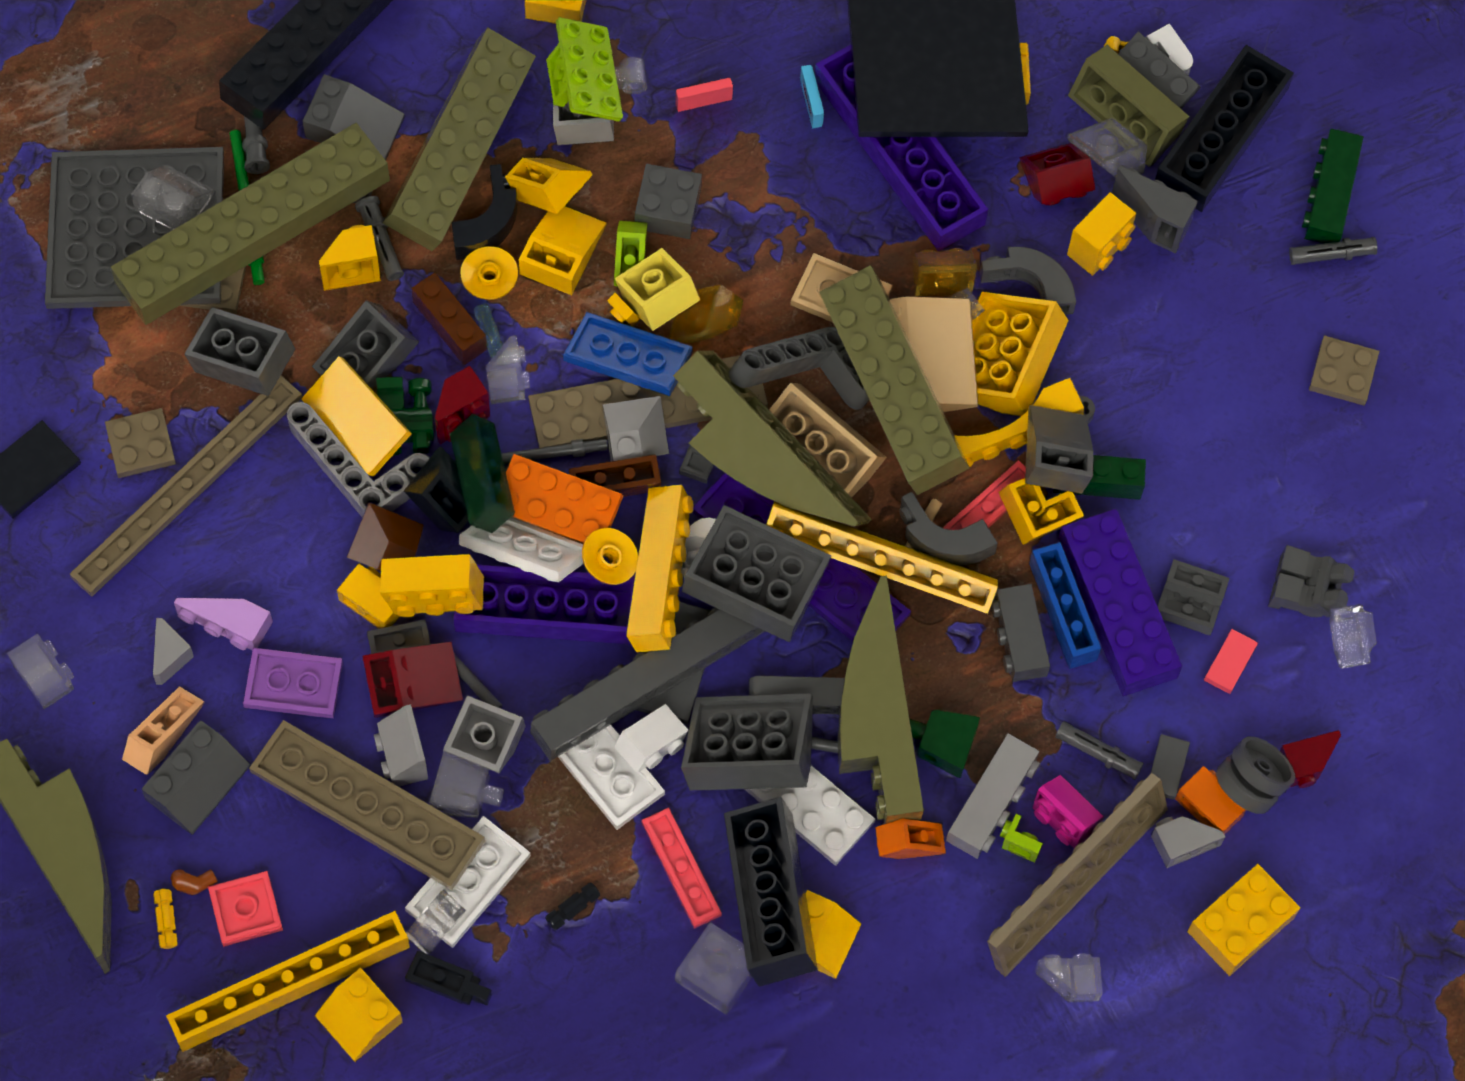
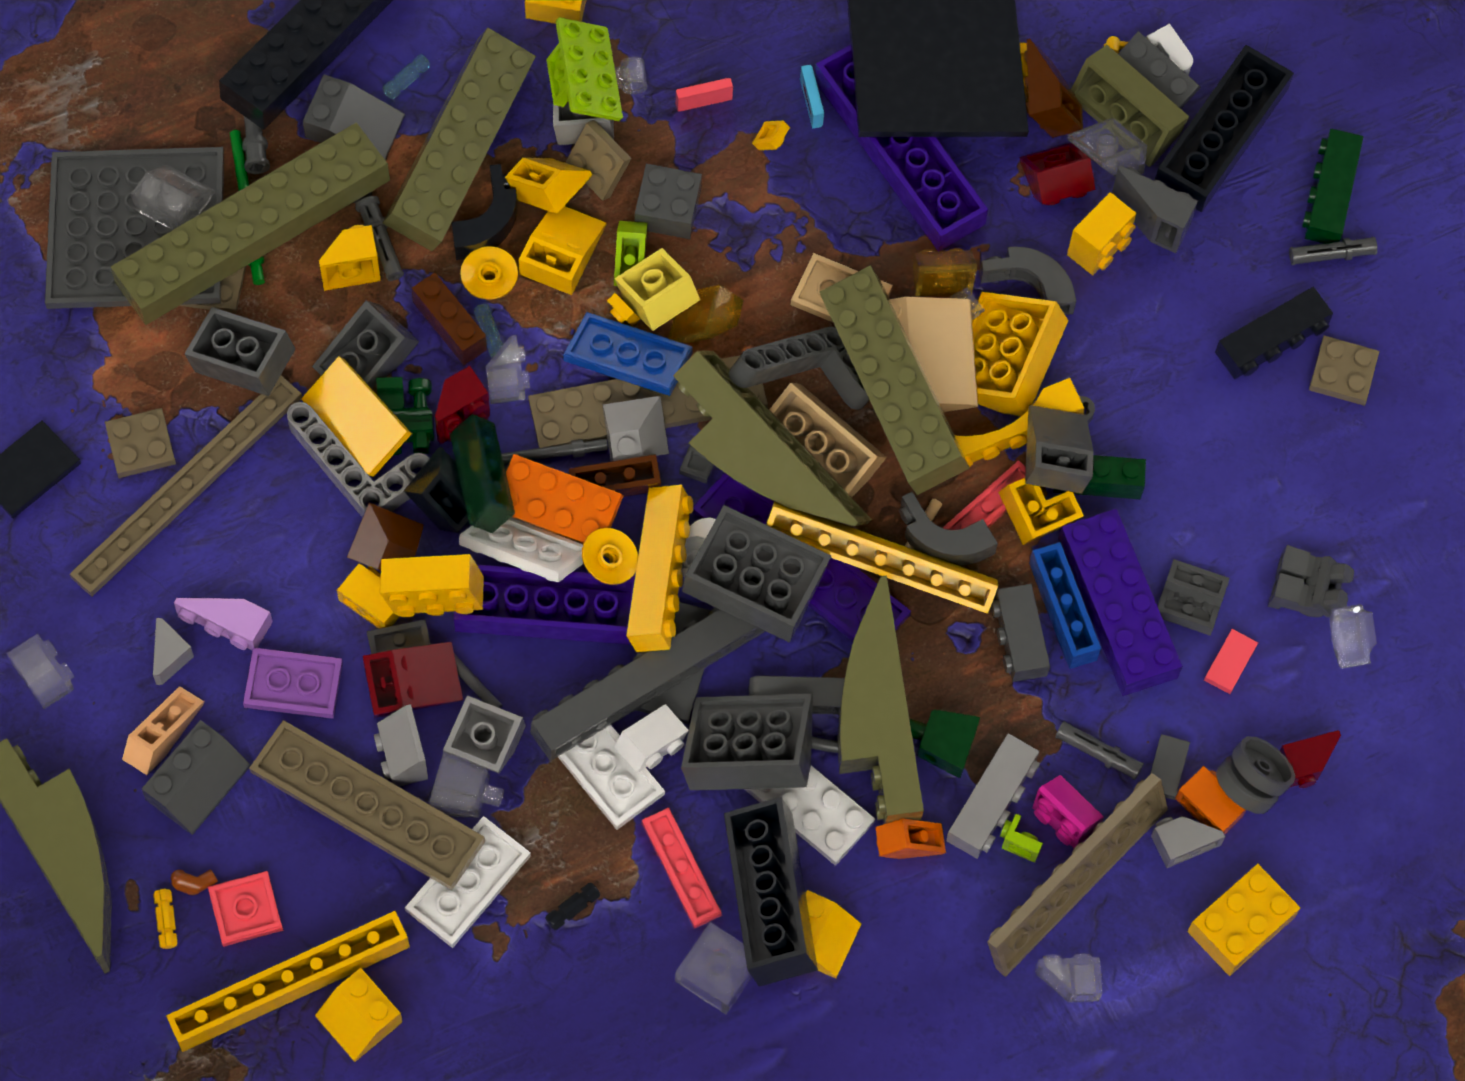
(406, 76): none -> clear light blue axle
(435, 922): clear slope -> none
(446, 980): black hinge -> none
(601, 156): none -> dark tan plate
(771, 135): none -> yellow plate
(1050, 97): none -> reddish brown slope
(1274, 333): none -> black brick

